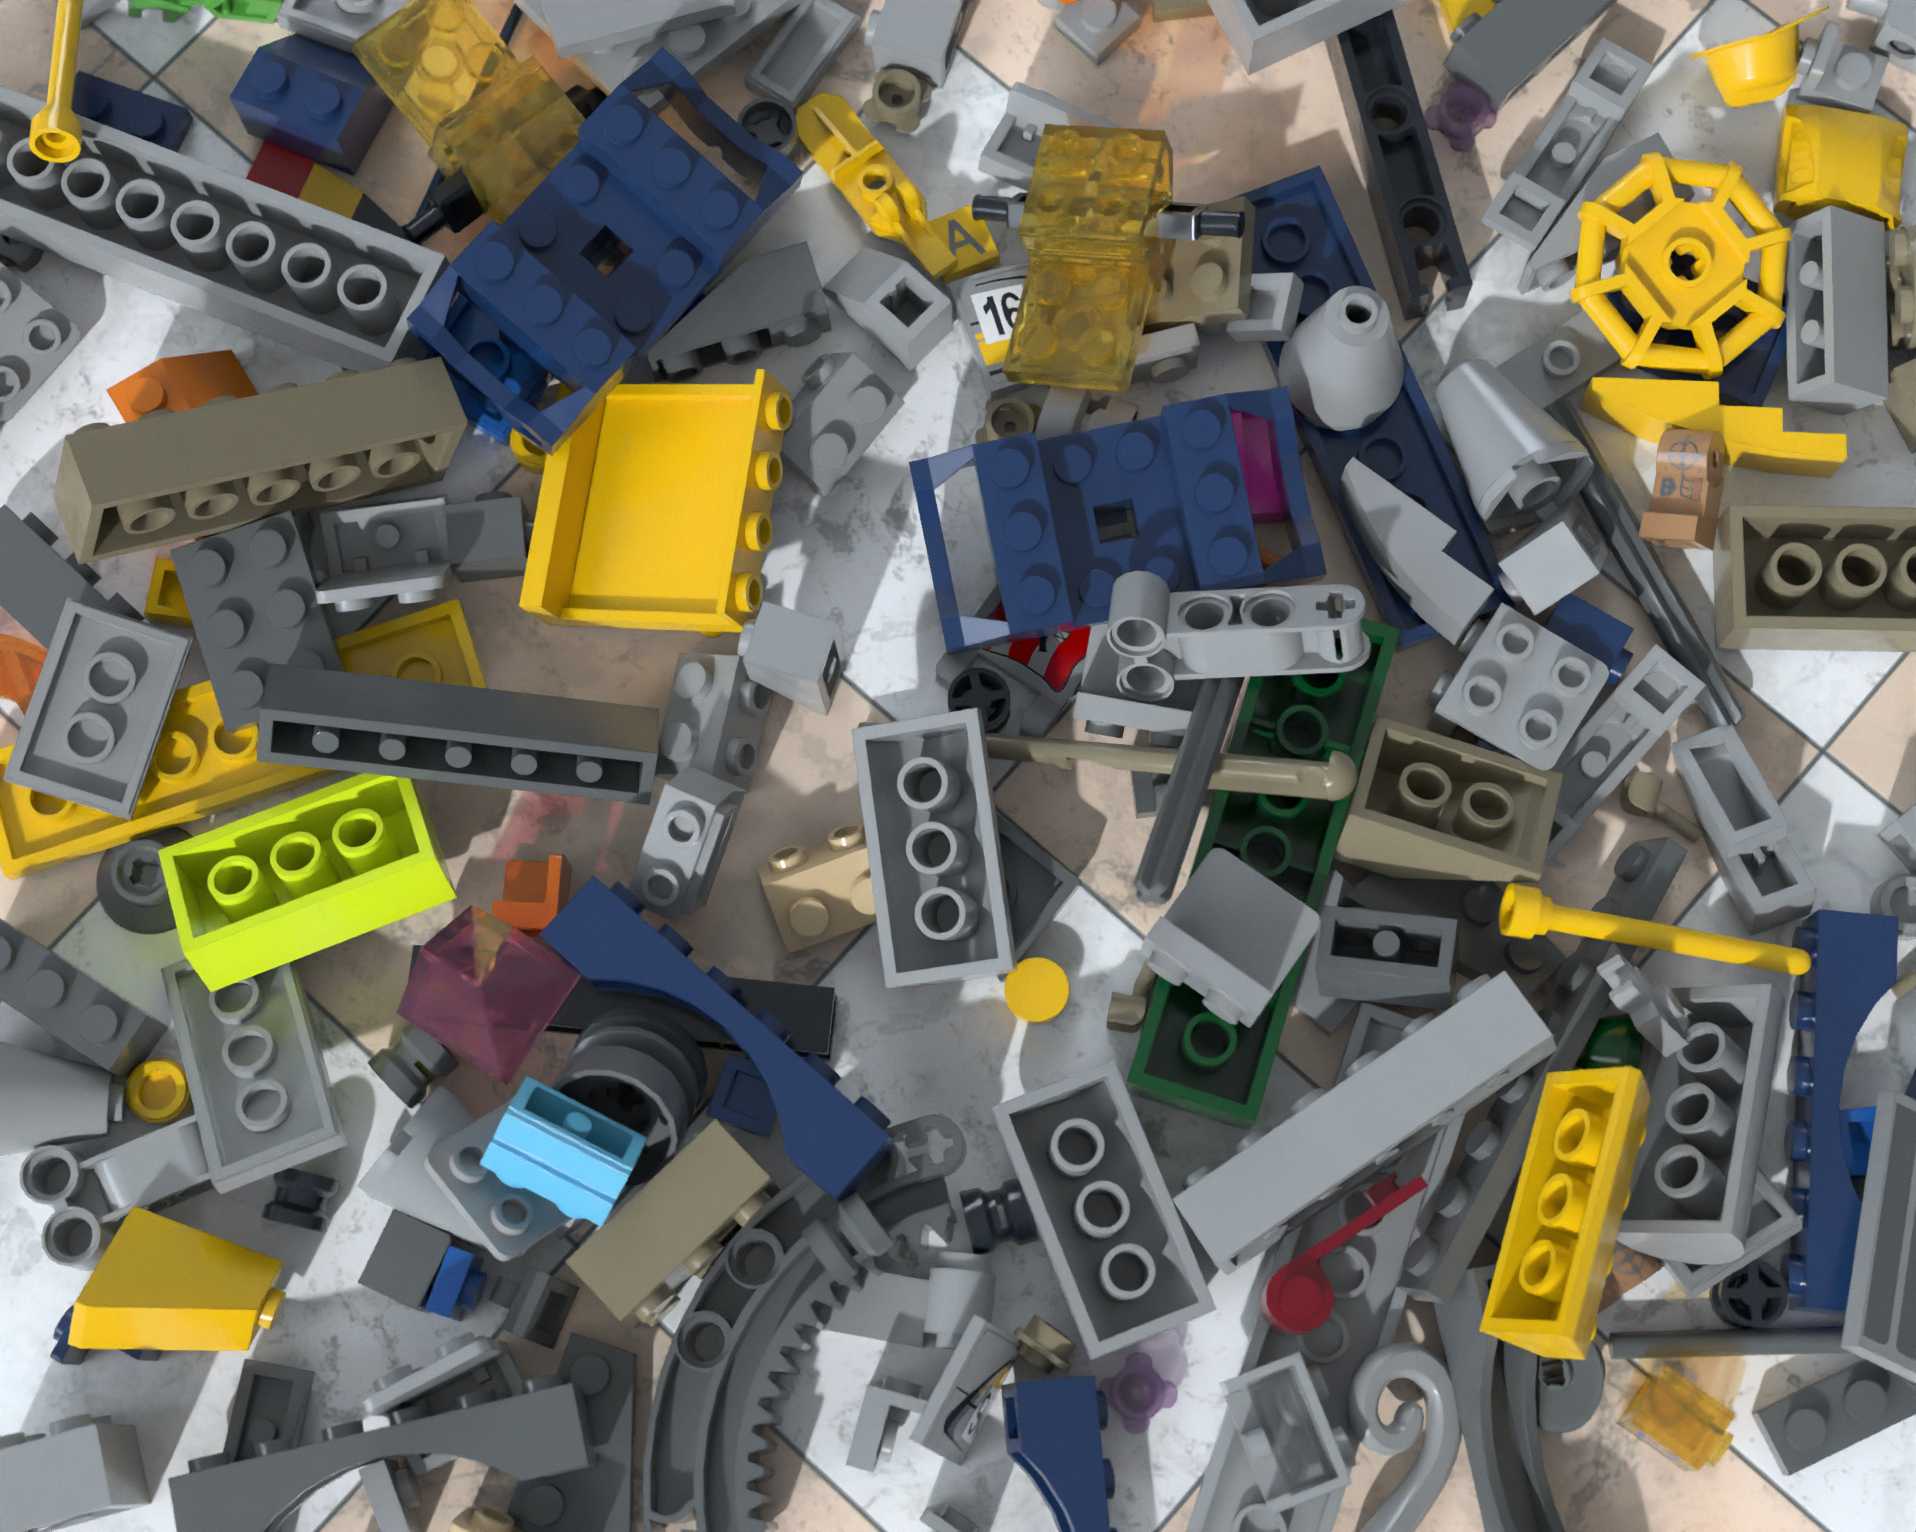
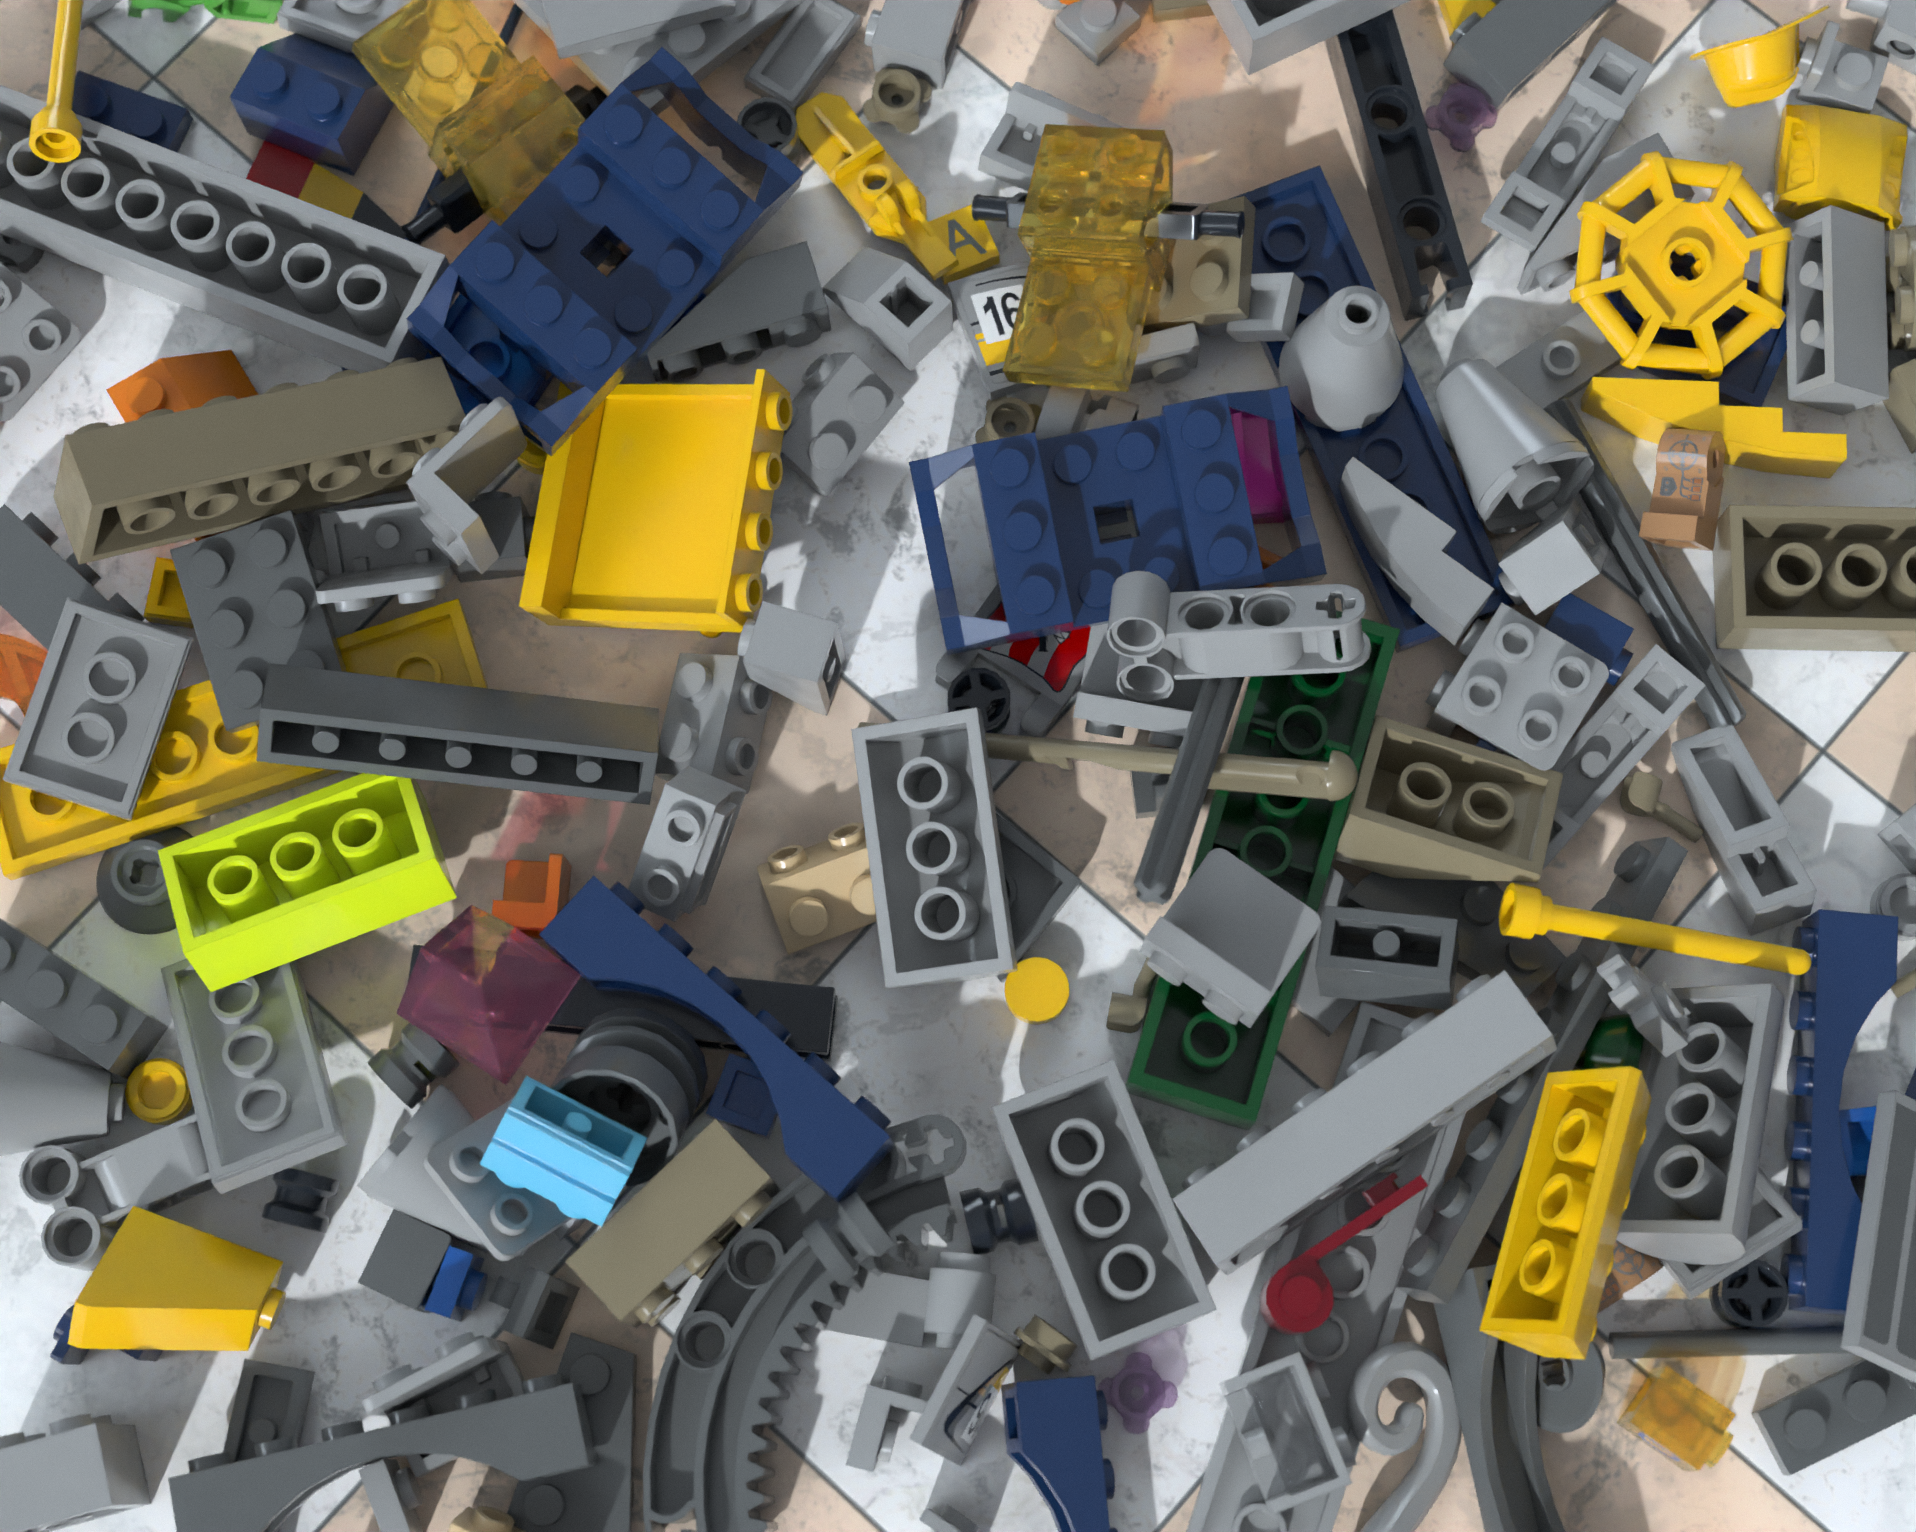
(453, 476): none -> light grey bracket

